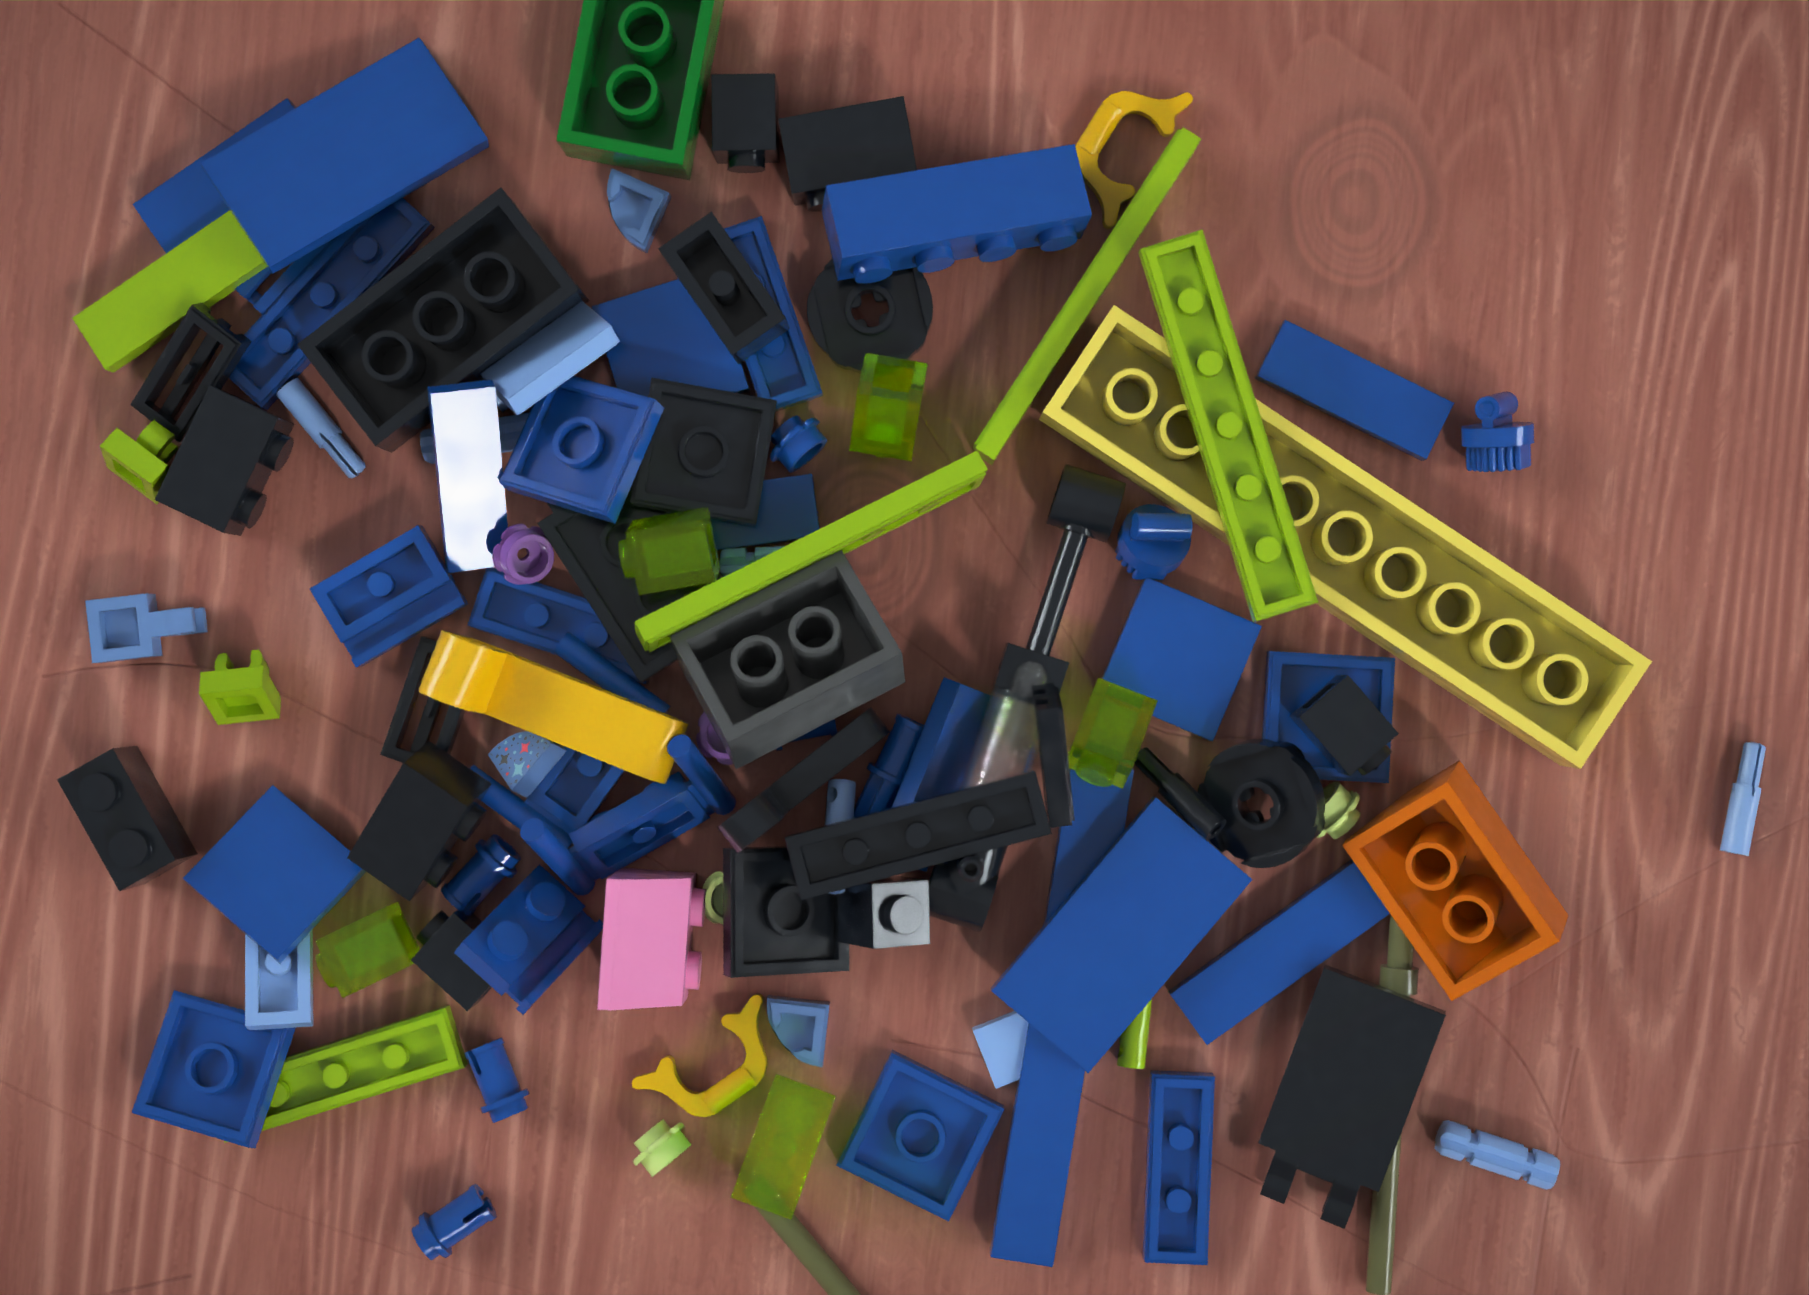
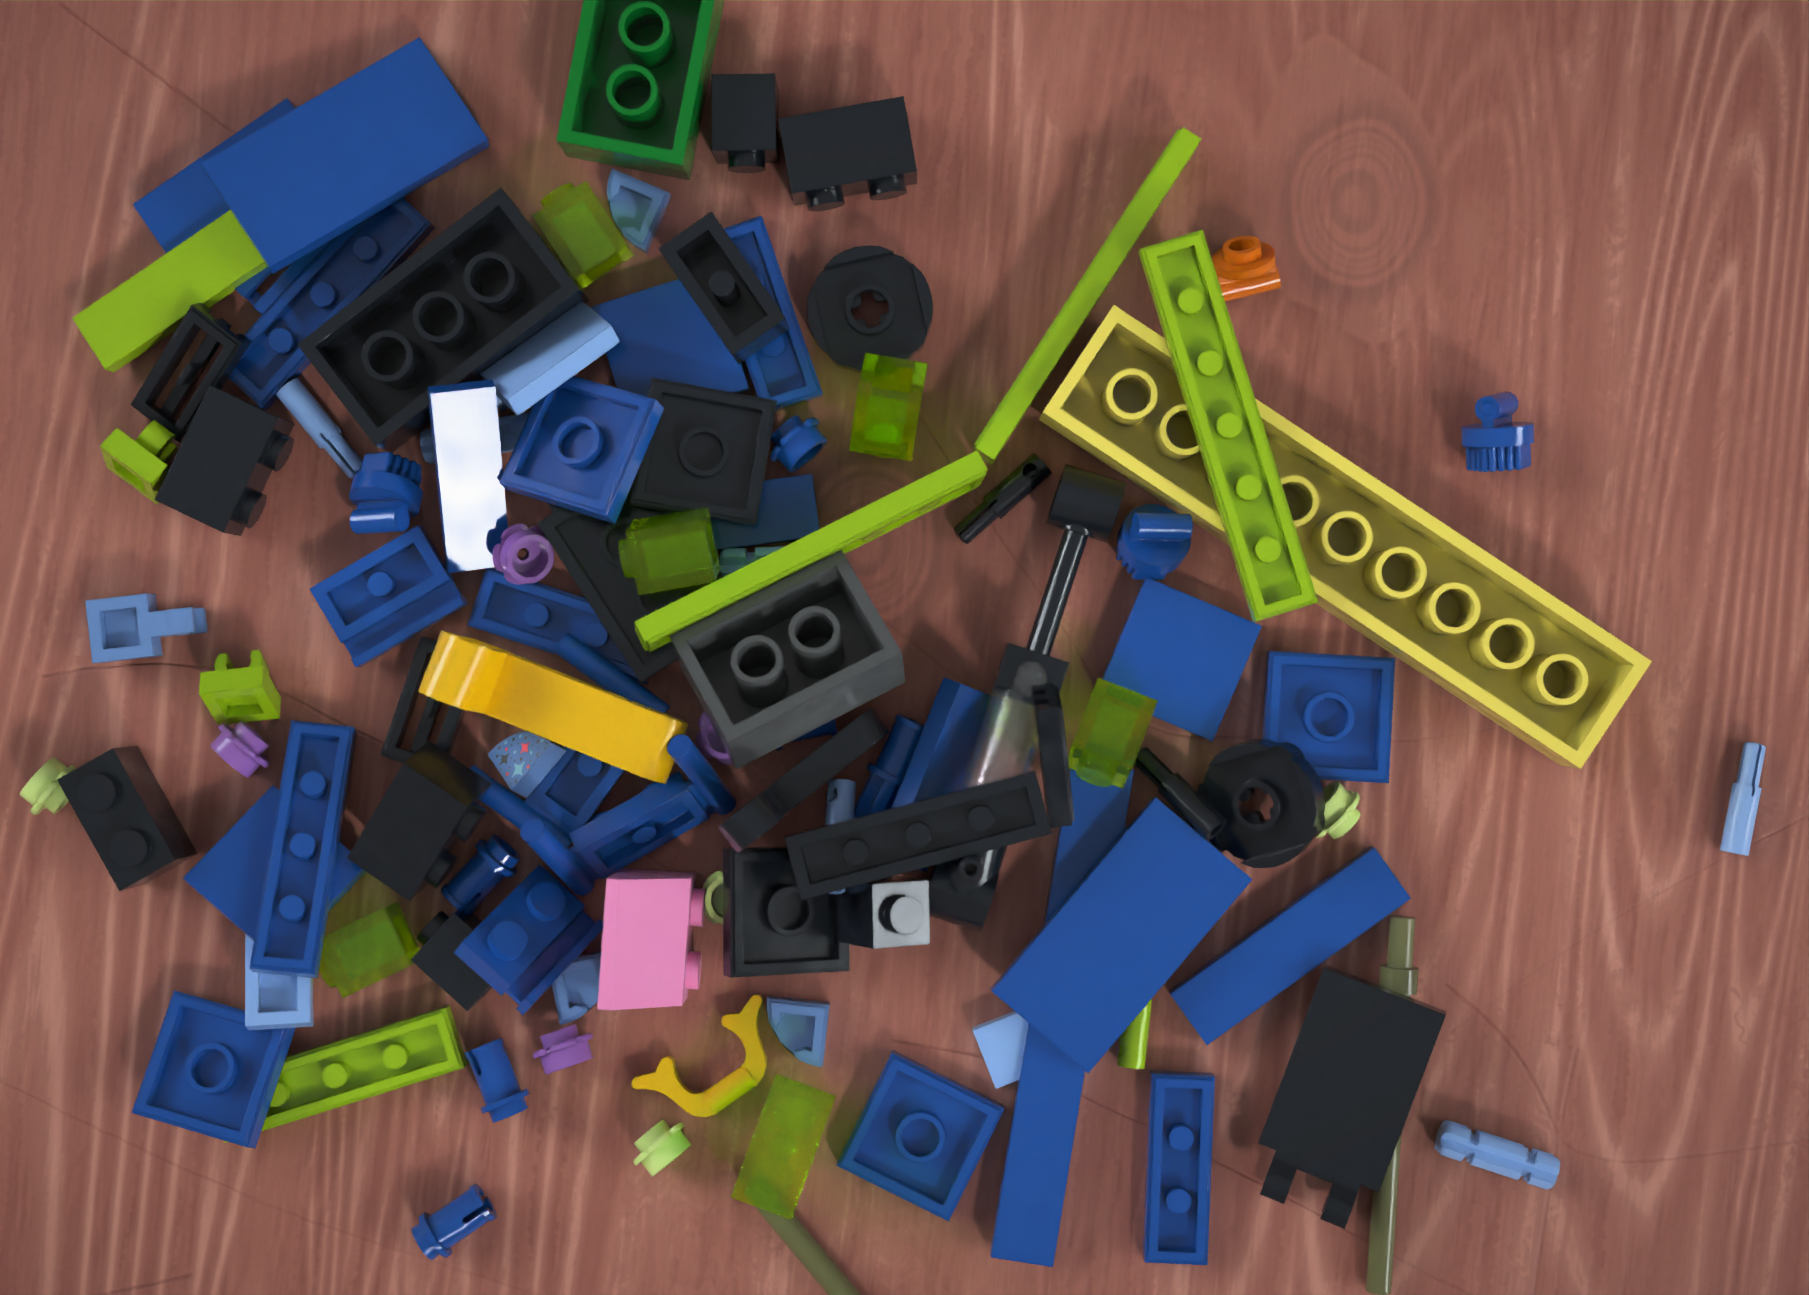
(43, 788): none -> yellowish green plate
(241, 748): none -> medium lavender plate
(303, 850): none -> blue tile
(385, 494): none -> blue piece
(563, 1049): none -> medium lavender plate
(577, 987): none -> medium blue tile
(581, 233): none -> clear neon green brick
(956, 213): blue brick -> none
(1003, 497): none -> black piece
(1110, 112): yellow helmet -> none
(1246, 267): none -> orange plate
(1346, 727): black brick -> none
(1354, 390): blue tile -> none
(1457, 882): orange slope -> none

